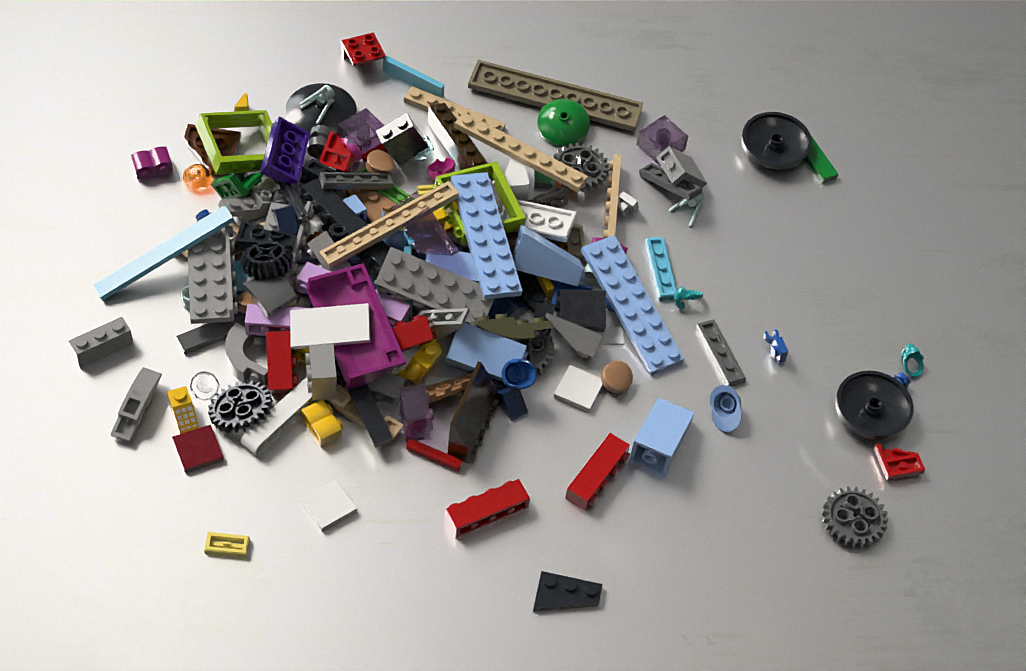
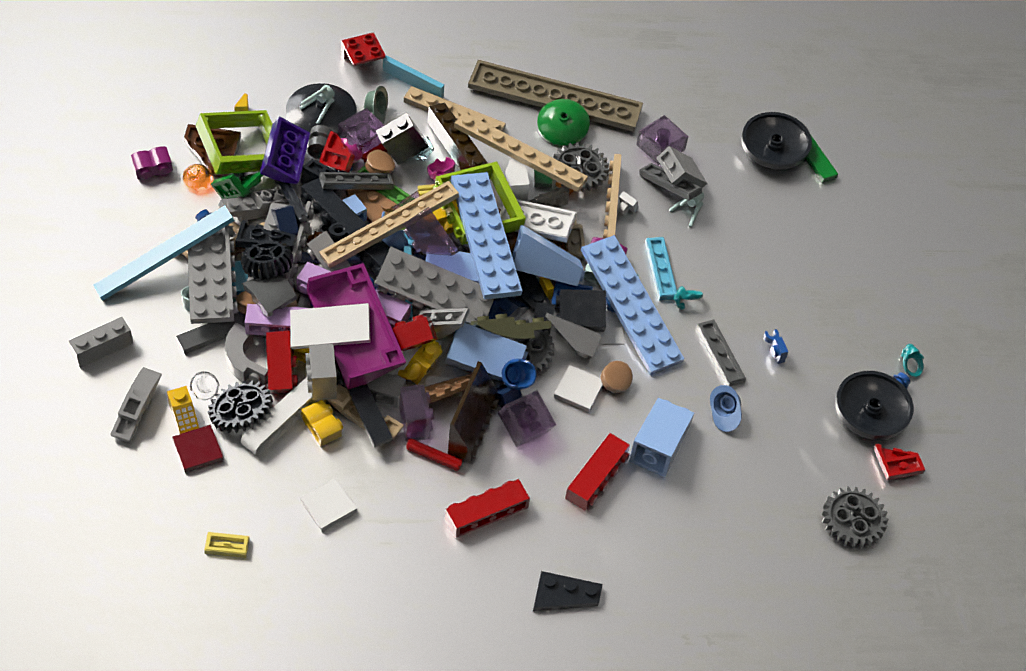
(377, 102): none -> sand green piece
(526, 418): none -> clear purple brick

